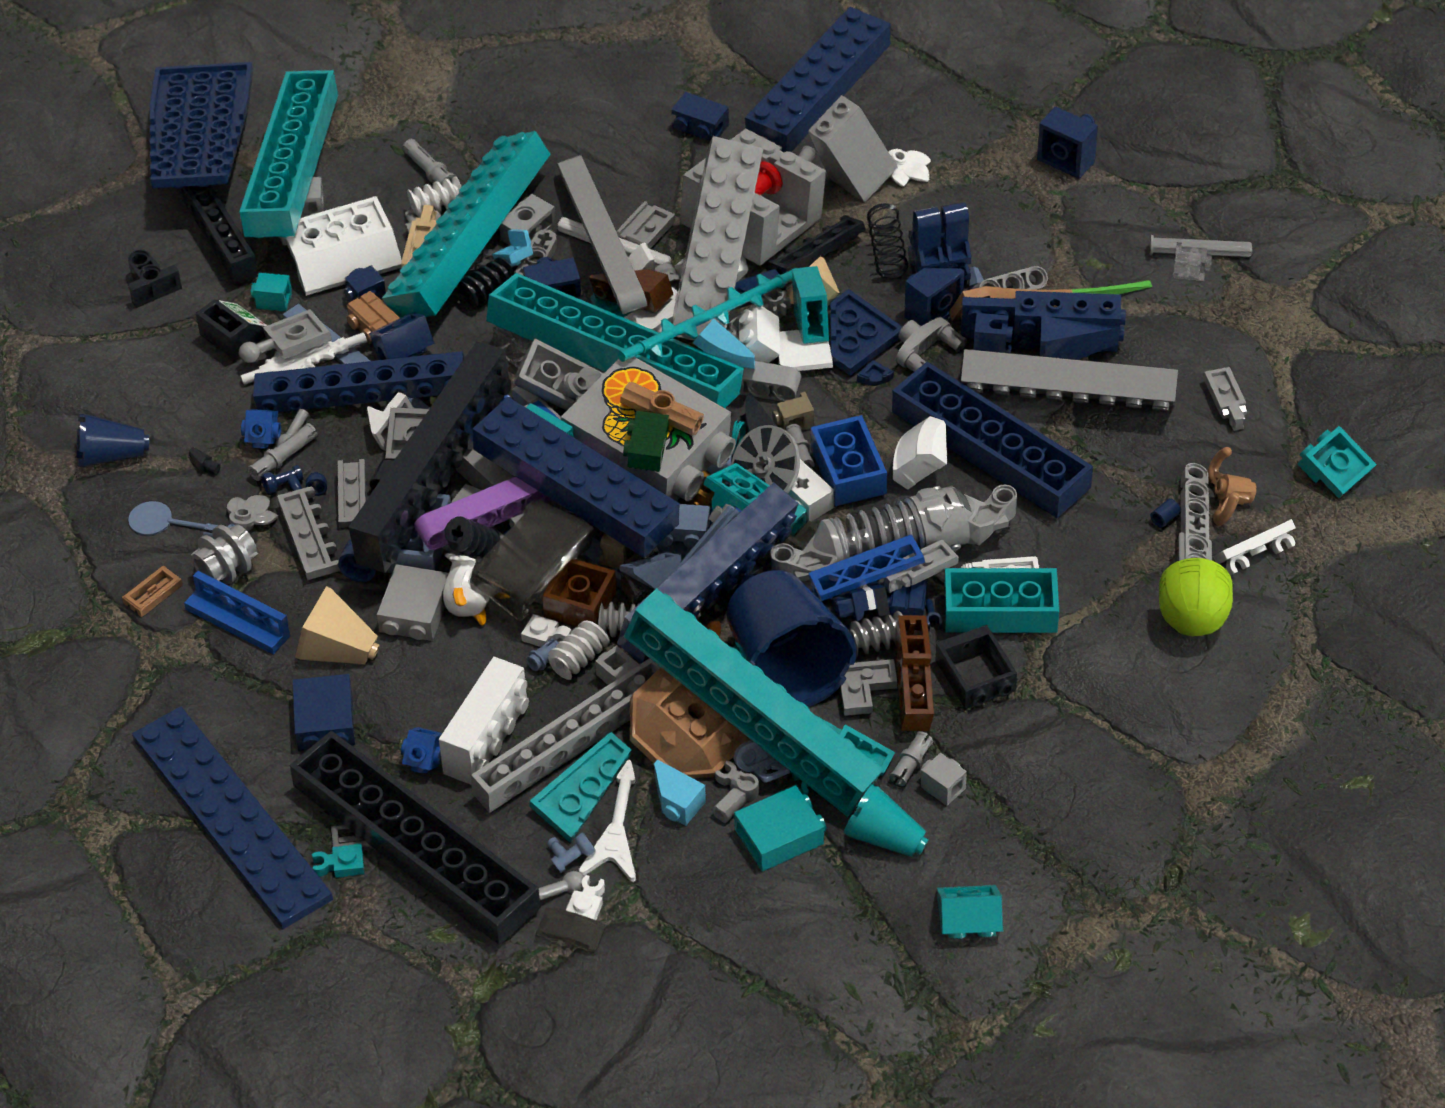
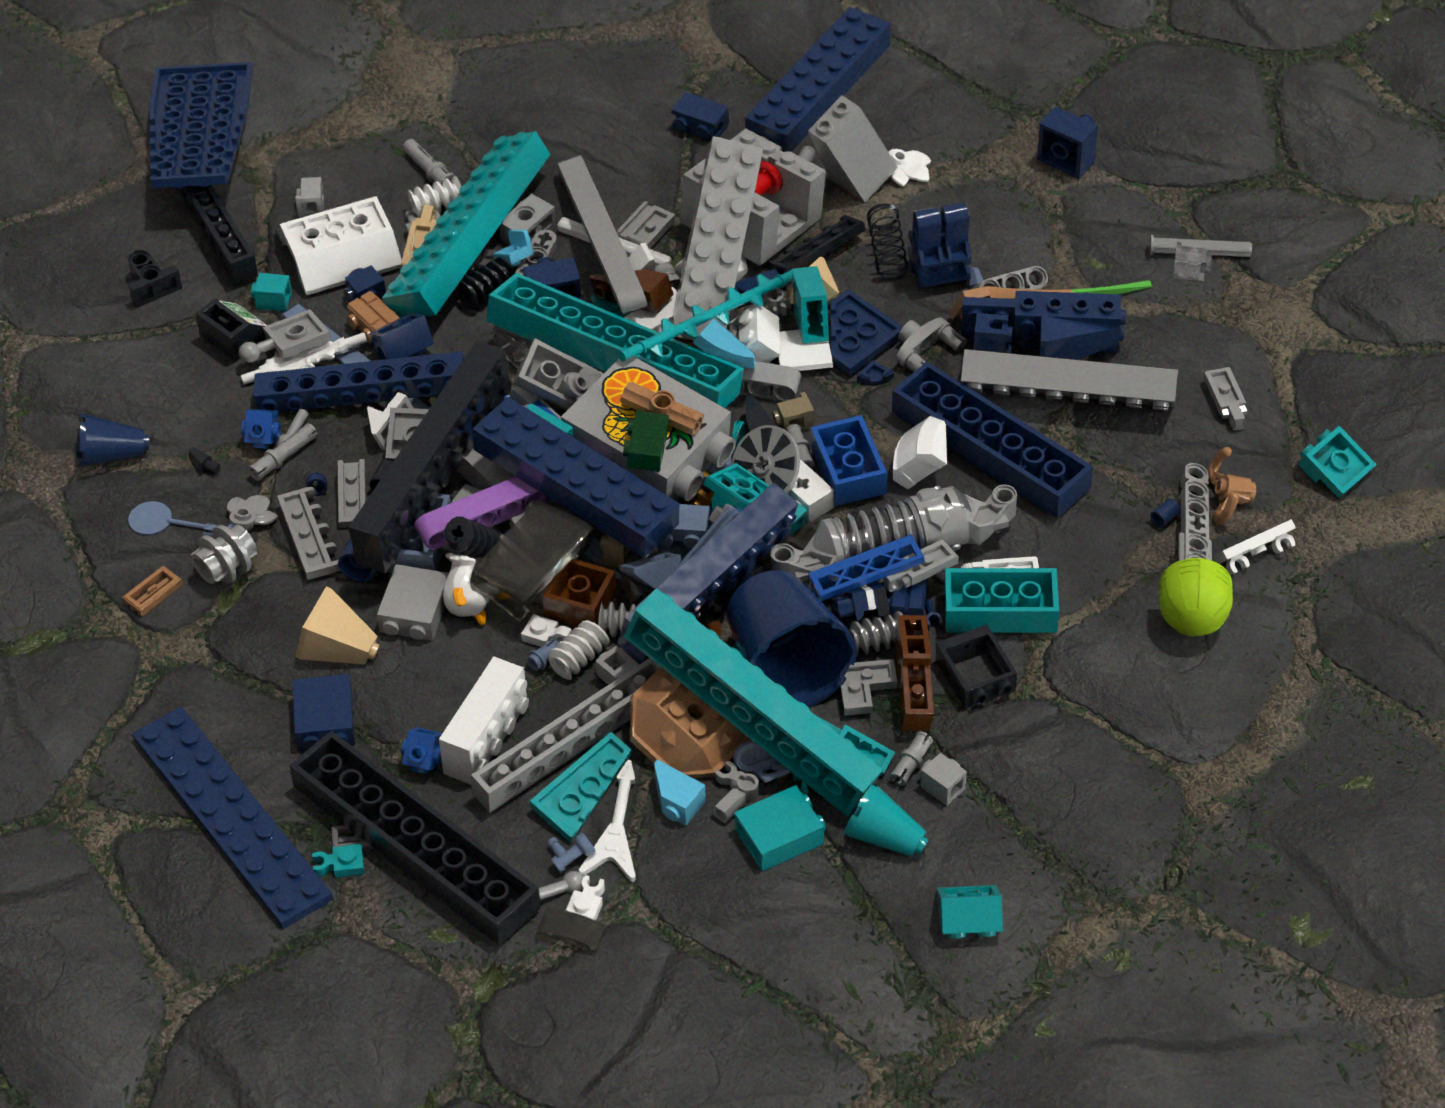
(238, 613): blue fence -> none
(289, 154): teal brick -> none
(292, 476): dark blue piece -> none
(932, 293): dark blue slope -> none

